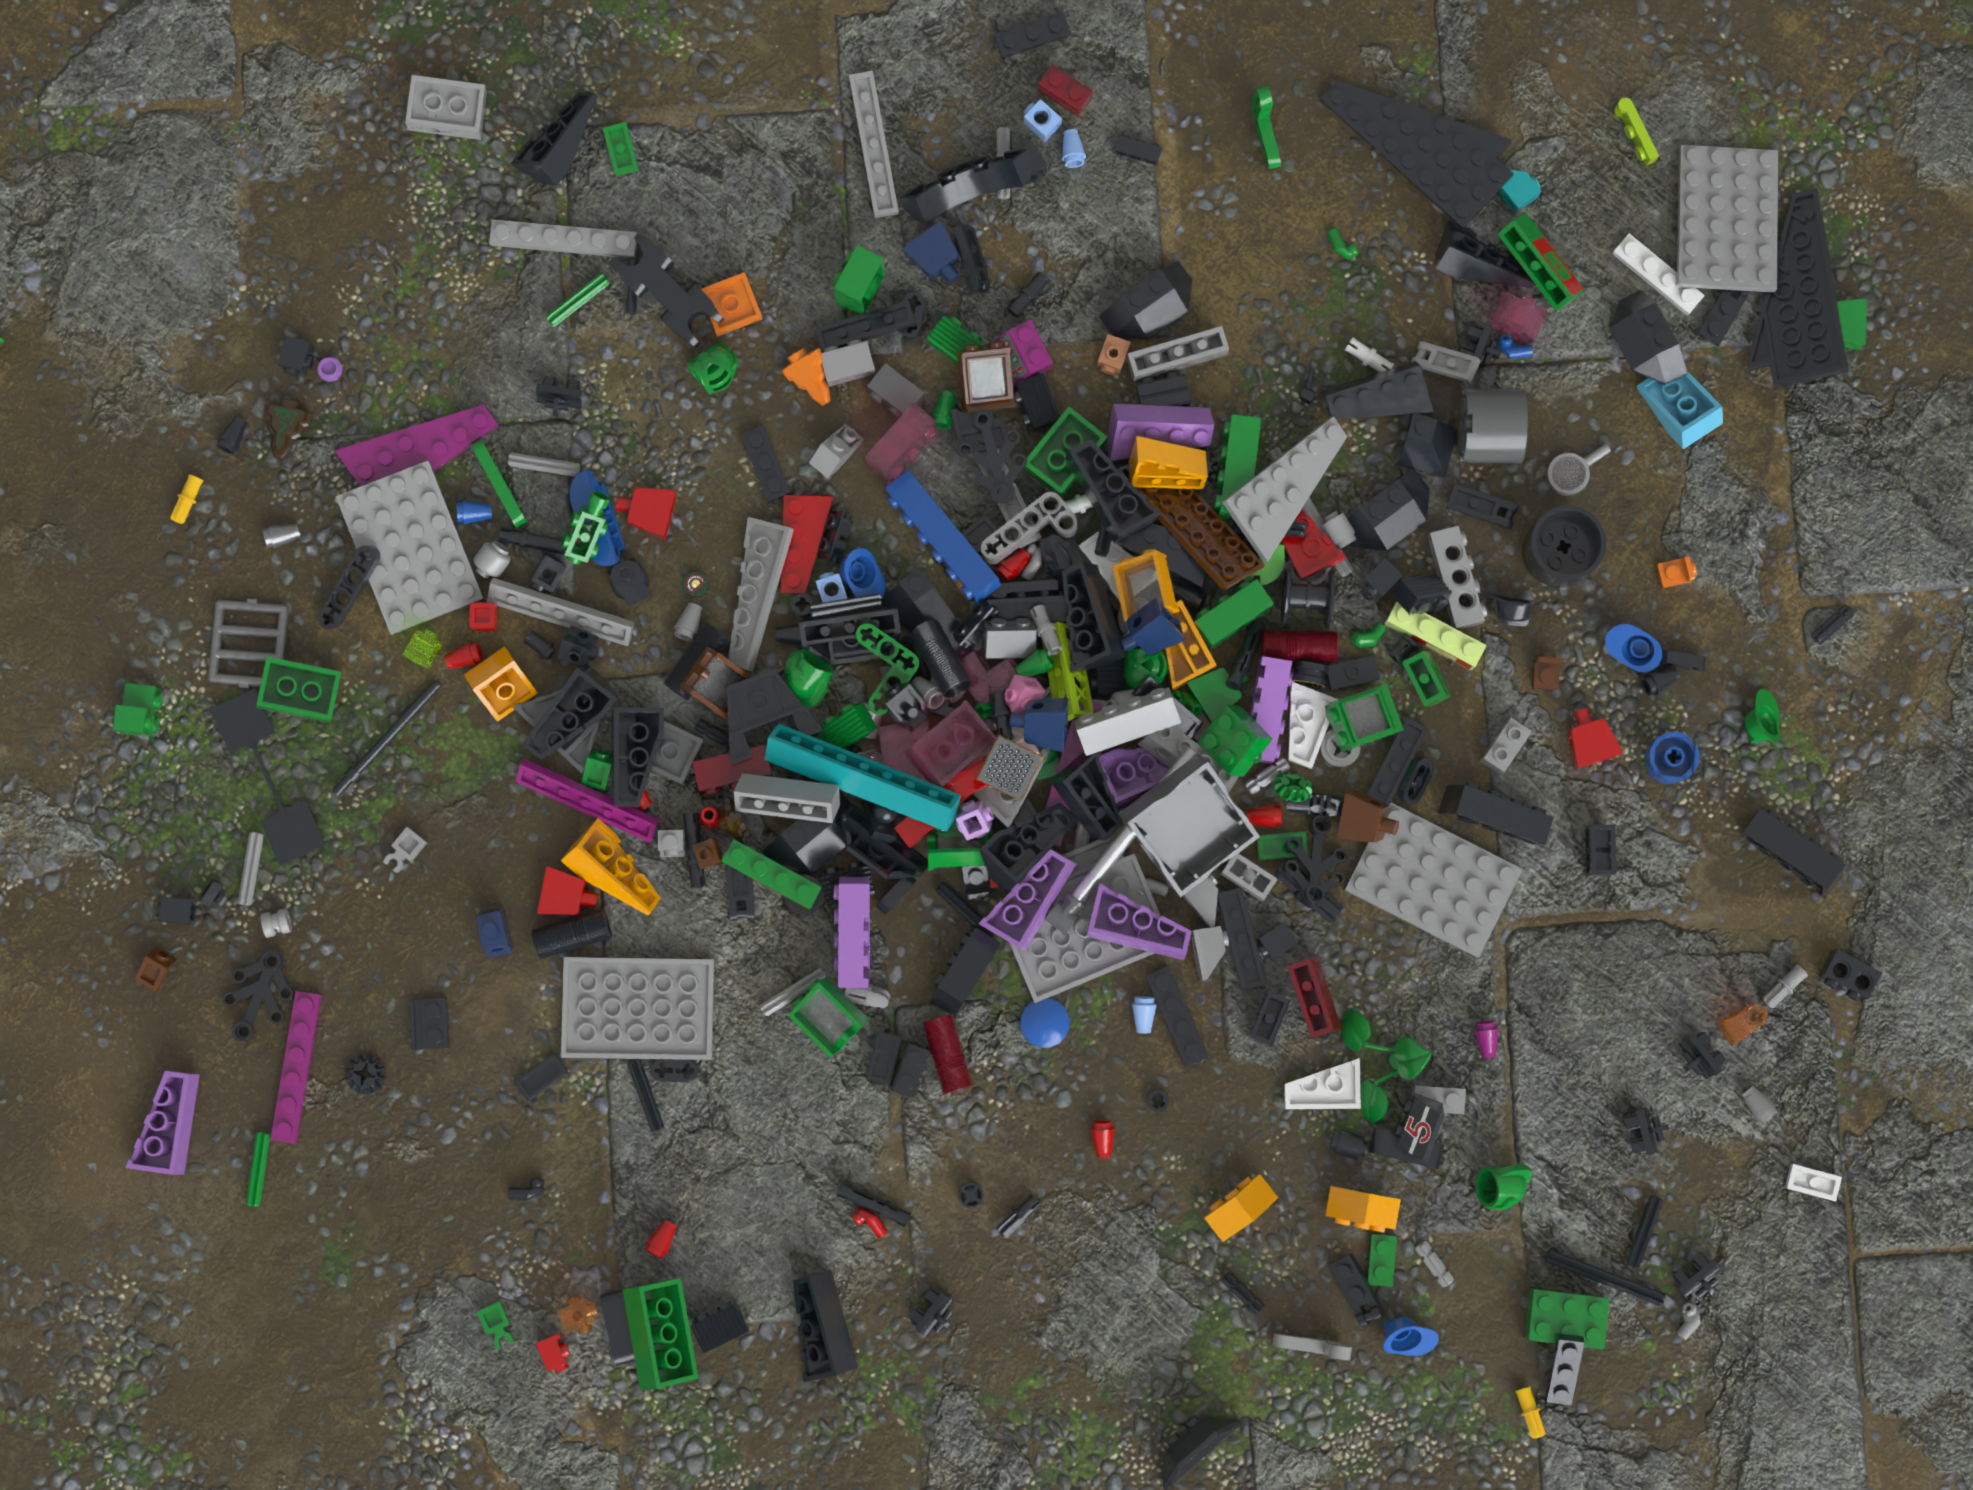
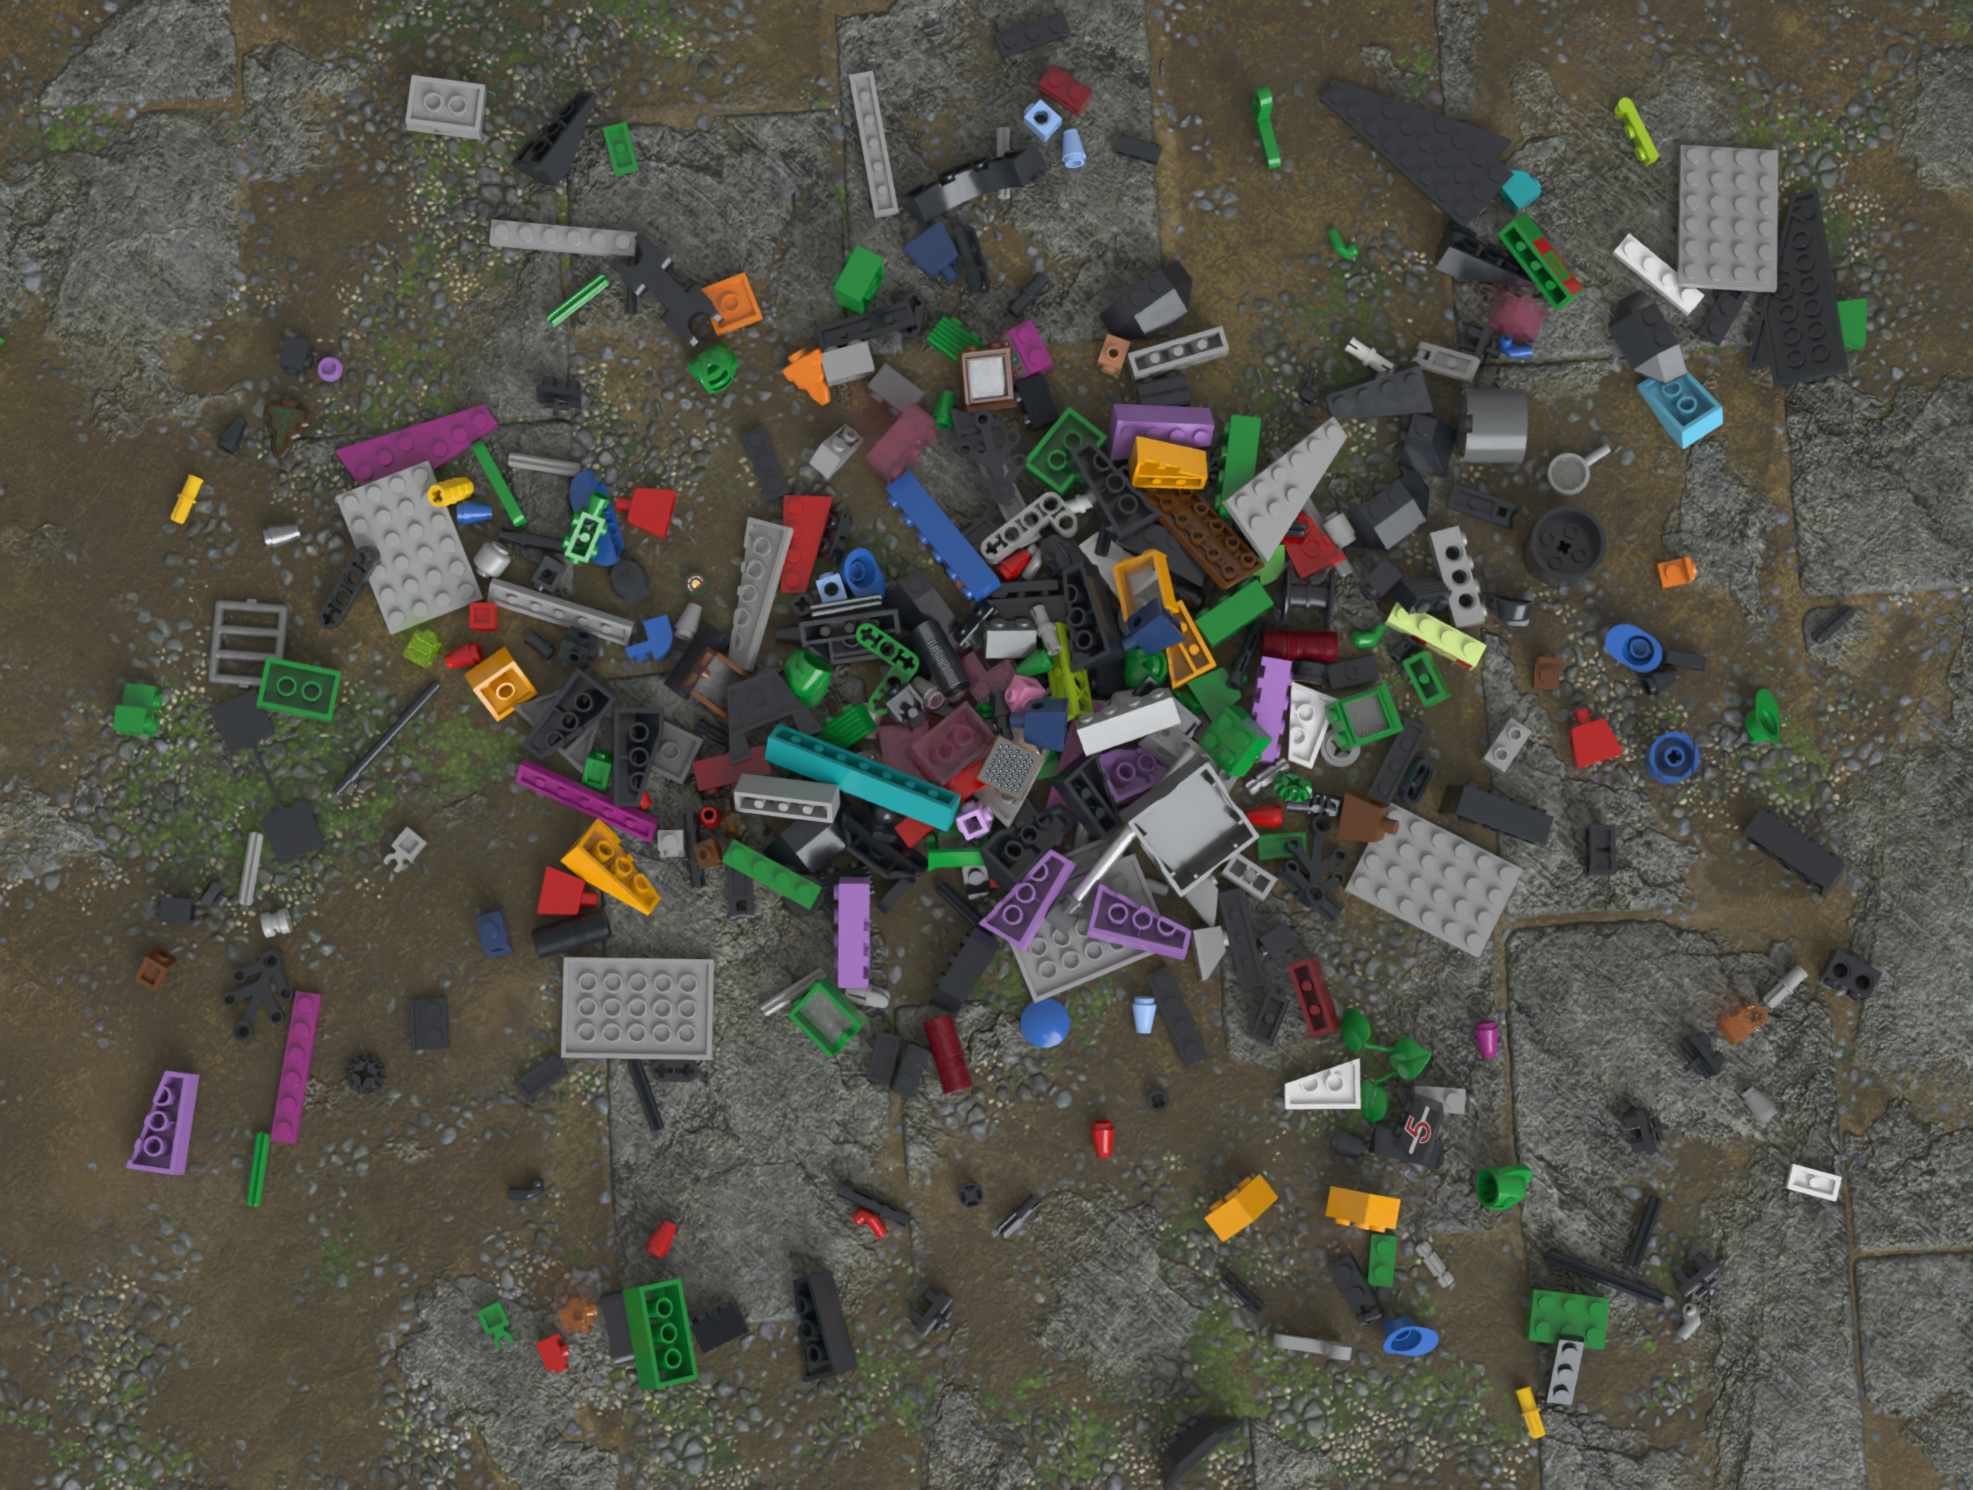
(450, 491): none -> yellow axle
(660, 640): none -> blue brick

